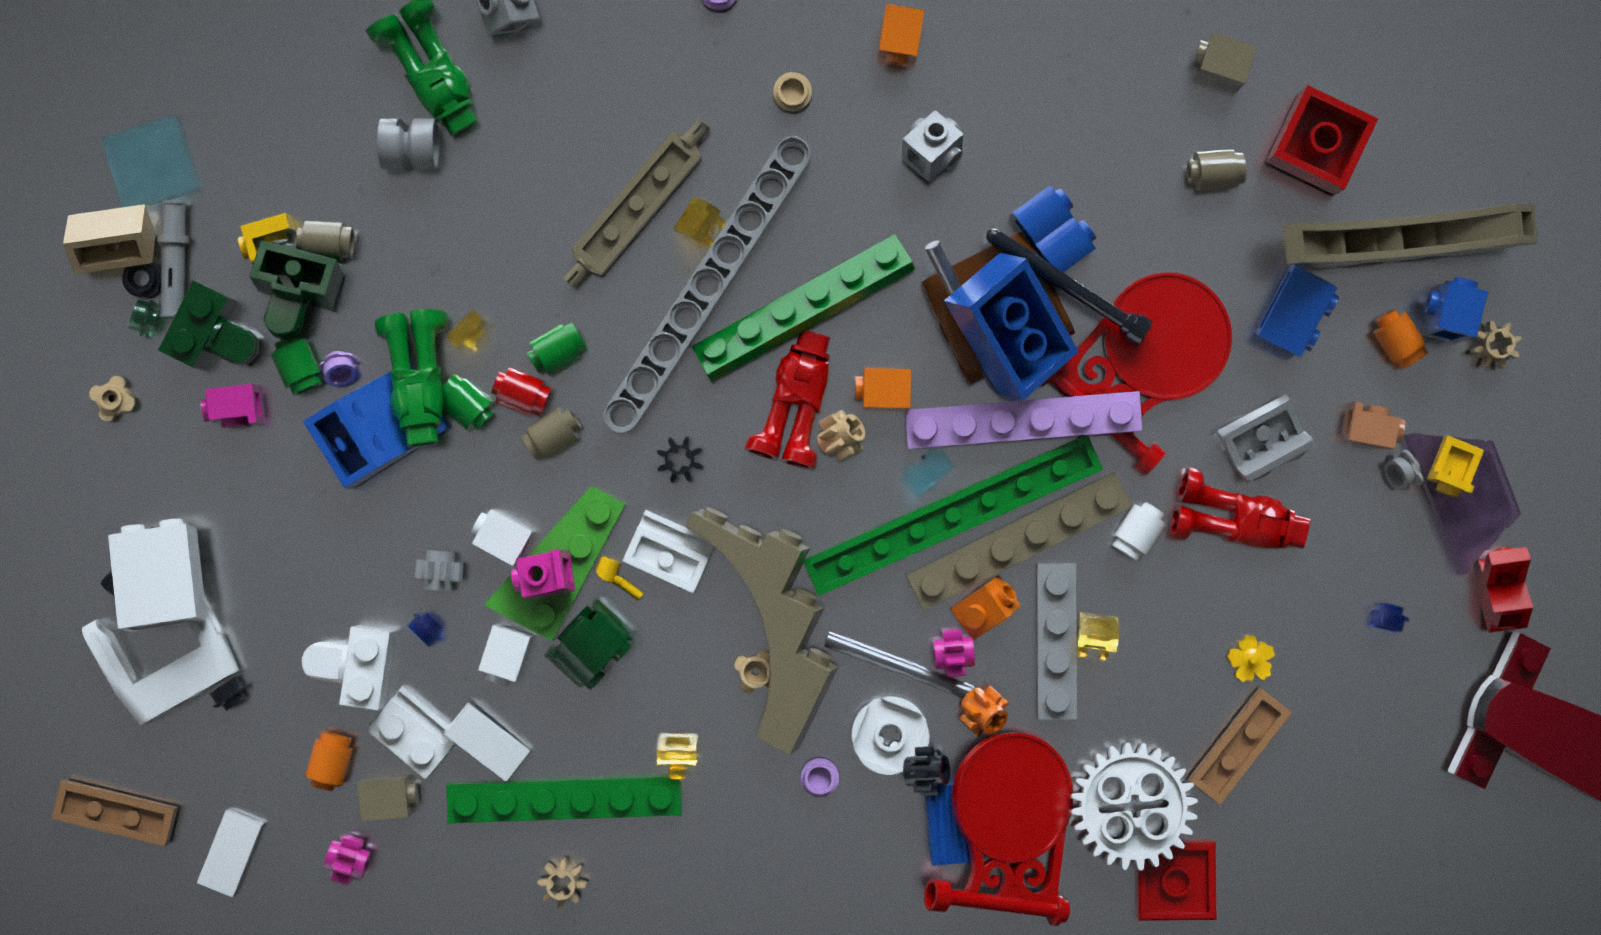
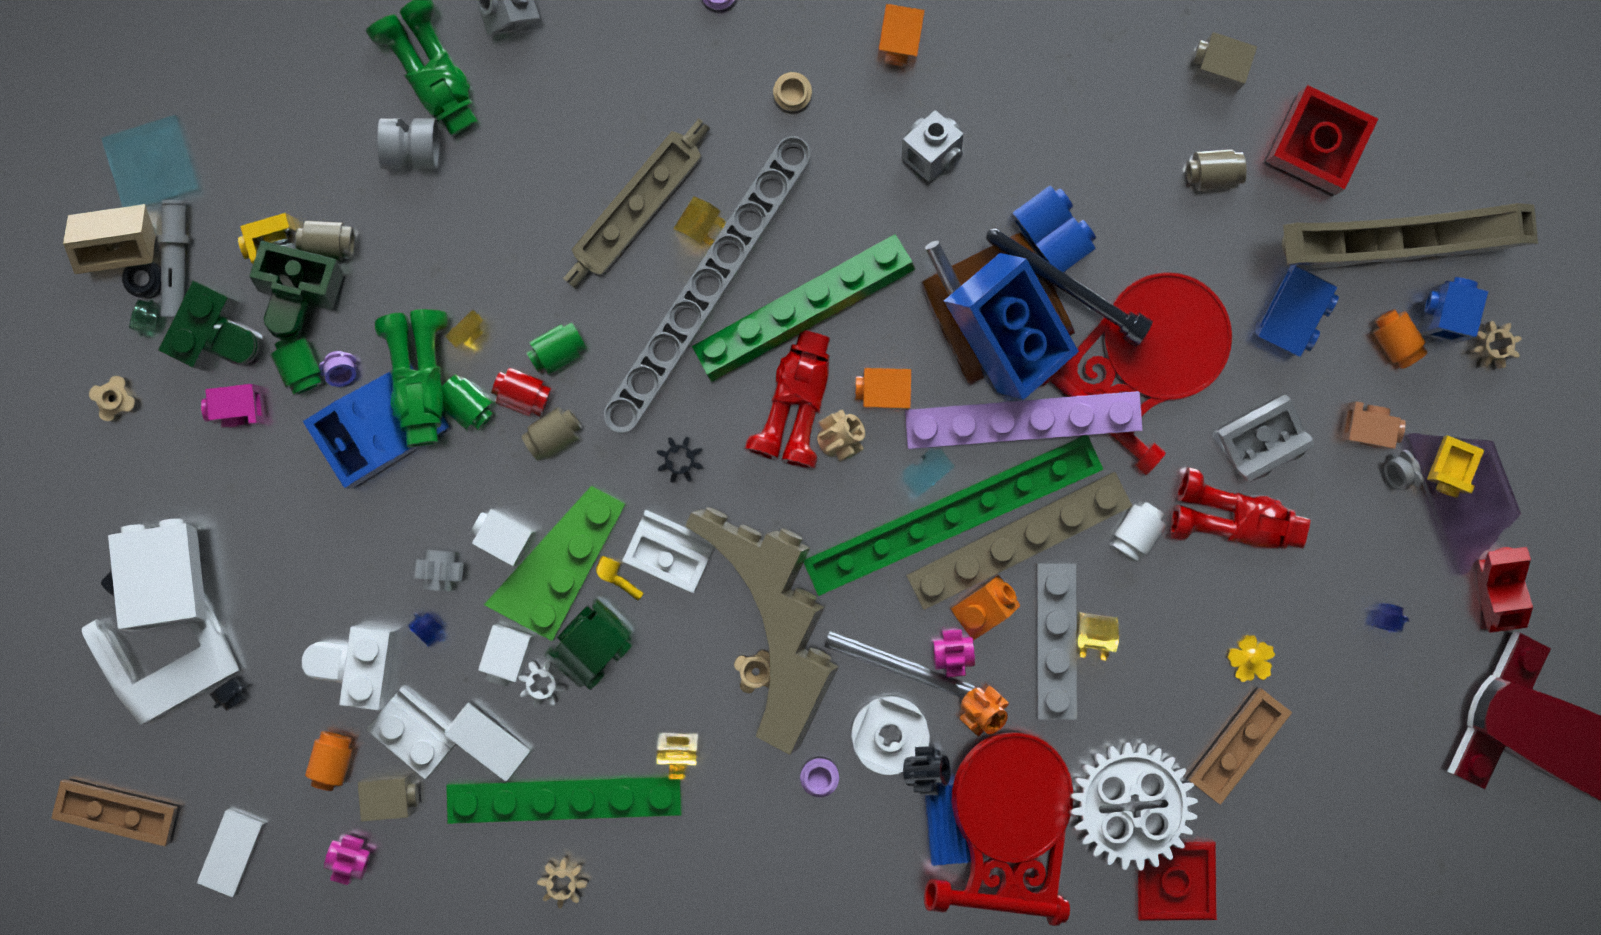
(532, 678): none -> white gear
(556, 577): dark pink brick -> none

